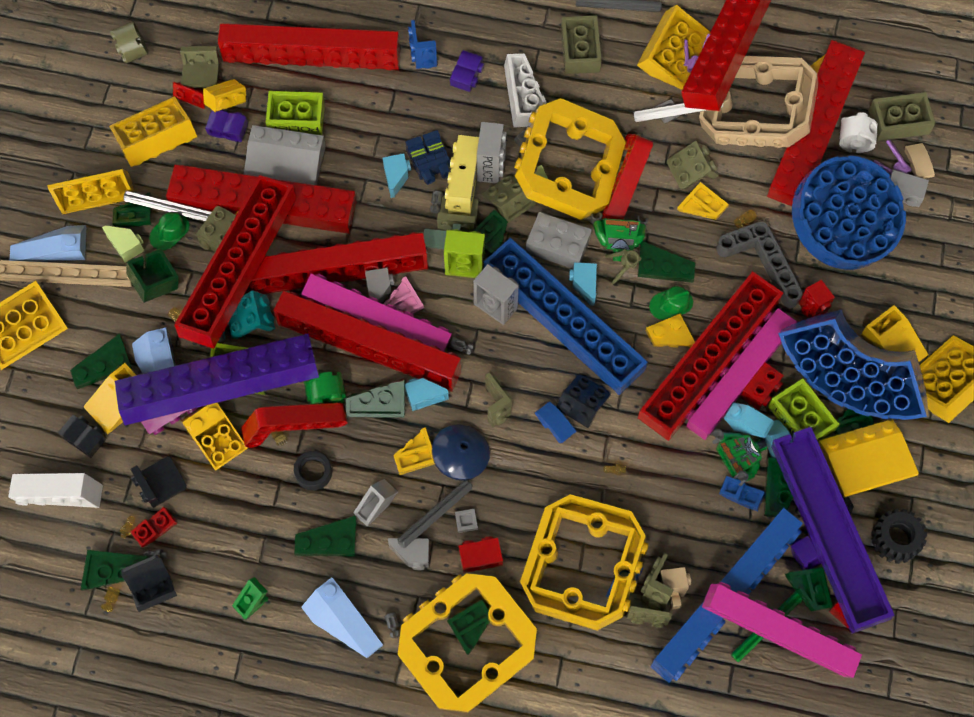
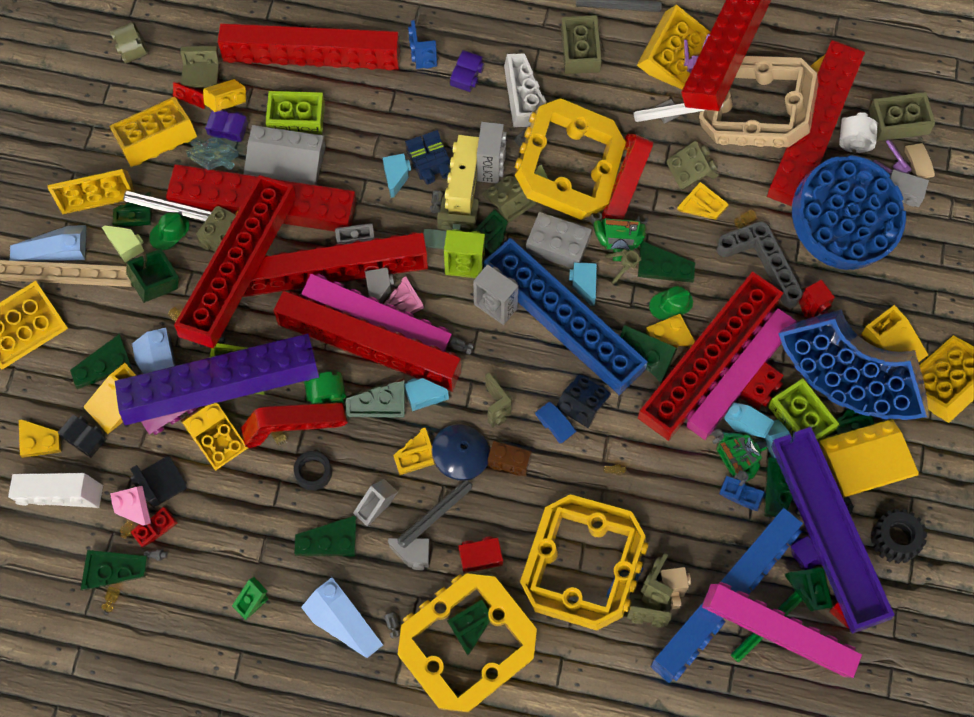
(37, 440): none -> yellow wing
(131, 505): none -> bright pink wing
(149, 582): black bracket -> none
(212, 153): none -> clear light blue plate
(251, 314): teal bracket -> none
(350, 234): none -> light grey brick
(466, 520): light grey tile -> none
(509, 459): none -> reddish brown brick
(654, 351): none -> dark green wing

